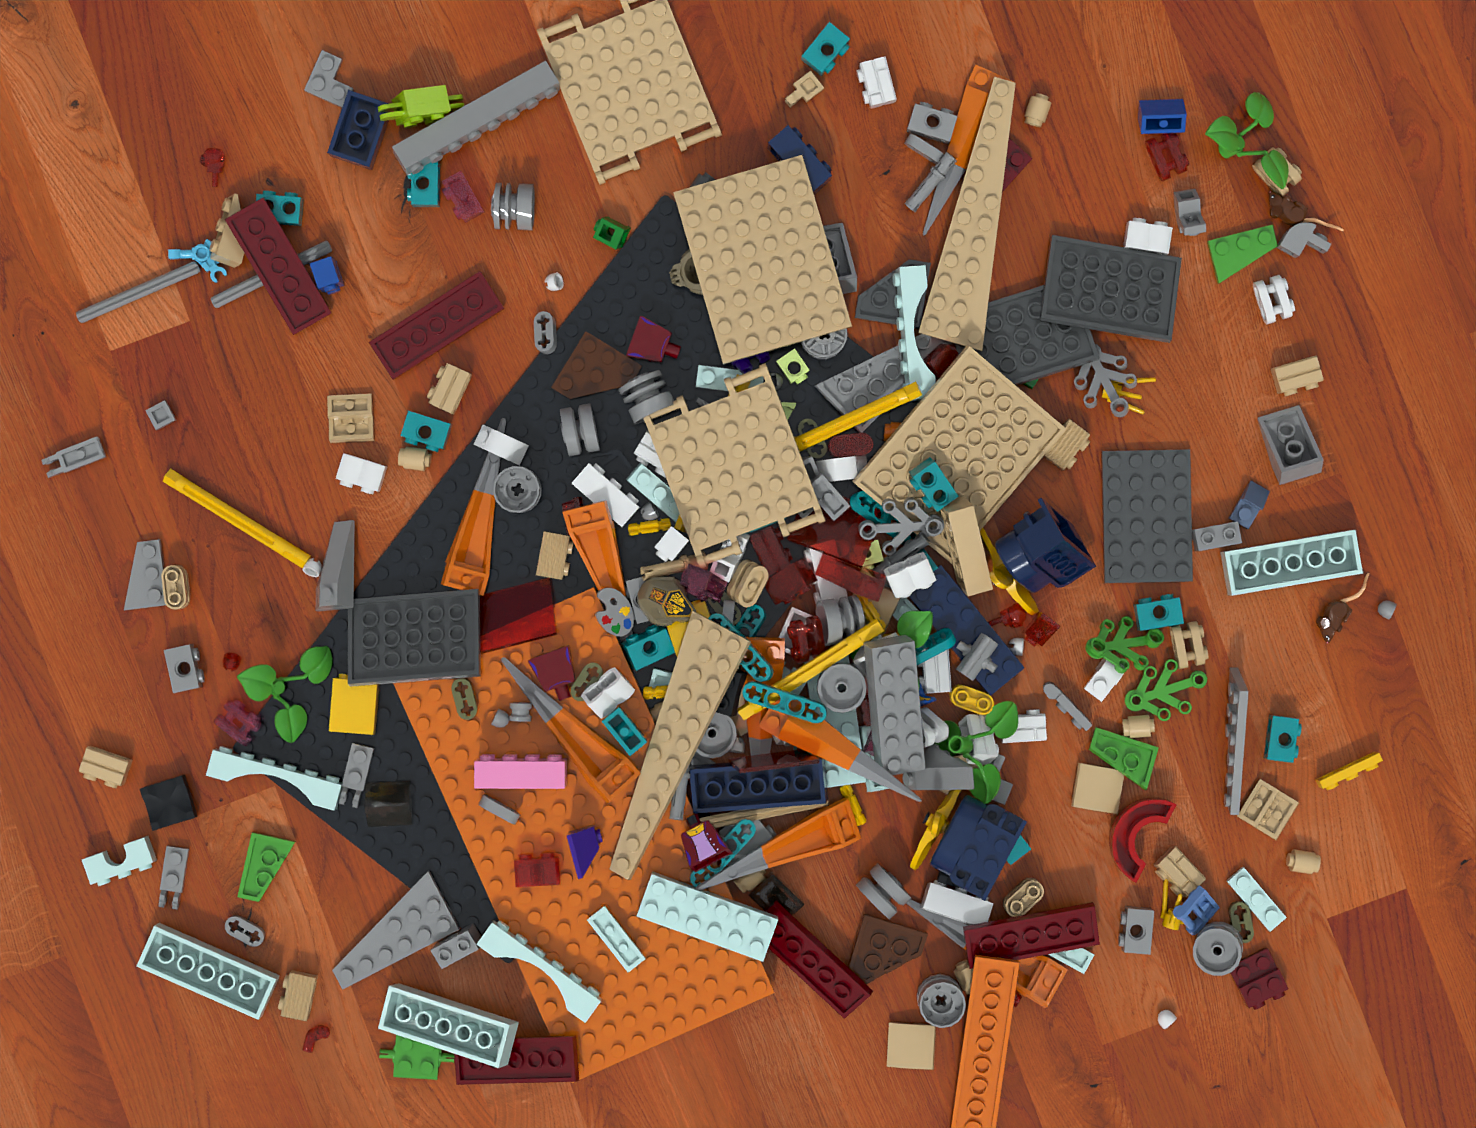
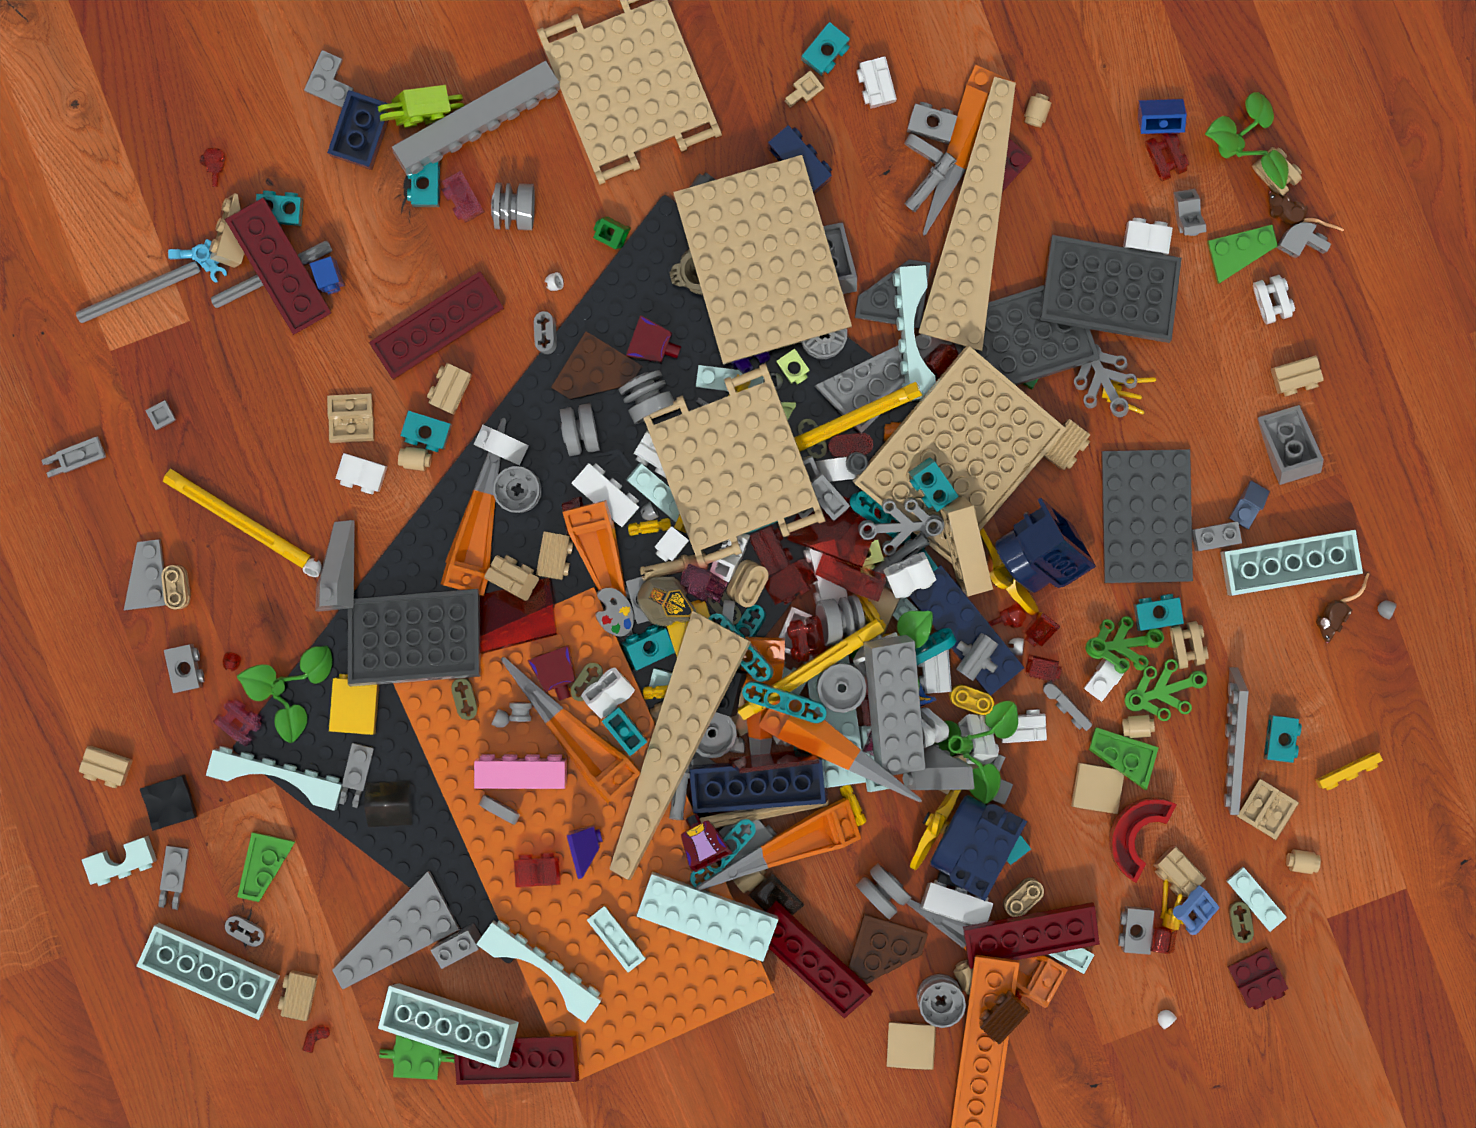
(511, 577): none -> tan brick
(856, 463): none -> dark grey plate
(1003, 1017): none -> reddish brown brick
(1042, 668): none -> clear red brick
(1163, 940): none -> clear red beam
(1210, 958): light grey wheel -> none

